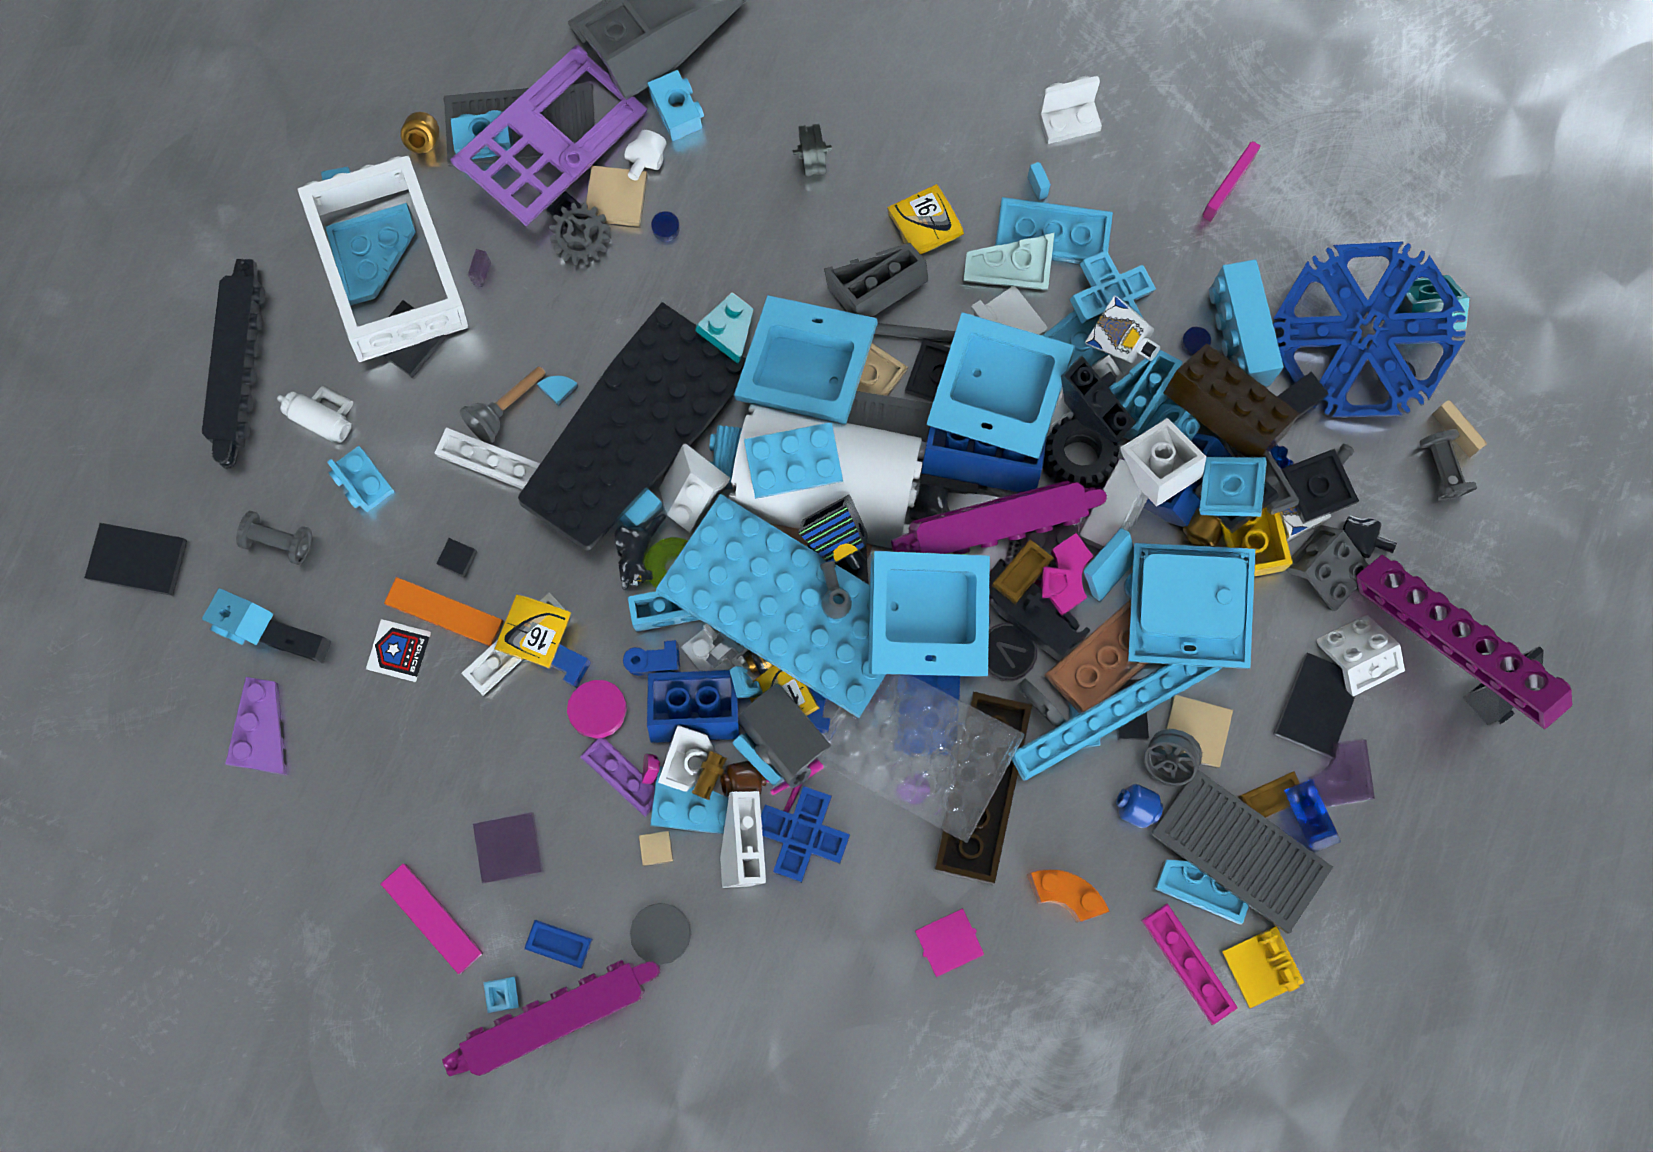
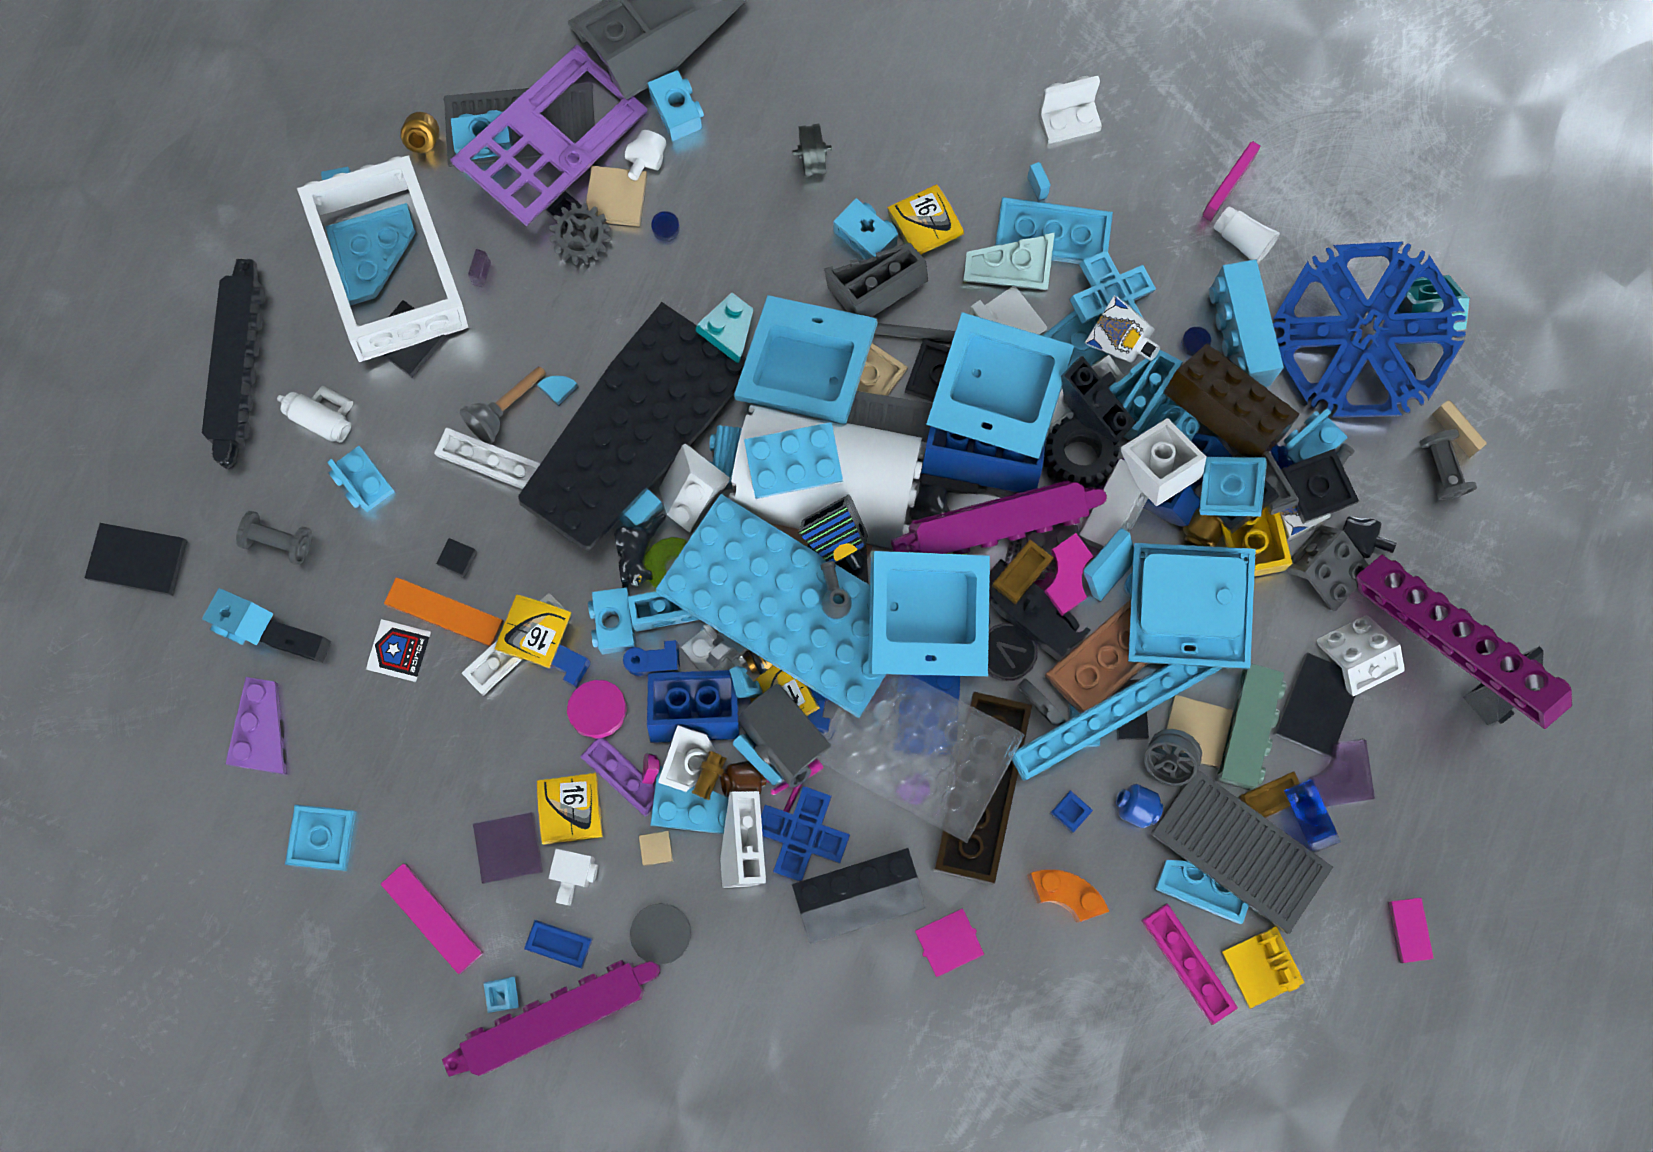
(320, 837): none -> medium azure tile
(569, 808): none -> slope
(571, 870): none -> white brick
(610, 603): none -> medium azure brick
(858, 895): none -> black slope
(860, 217): none -> medium azure brick
(1055, 580): dark pink tile -> none
(1071, 811): none -> blue tile
(1246, 234): none -> white plant
(1250, 727): none -> sand green brick
(1304, 394): black tile -> none
(1315, 439): none -> medium azure bracket
(1411, 930): none -> dark pink tile

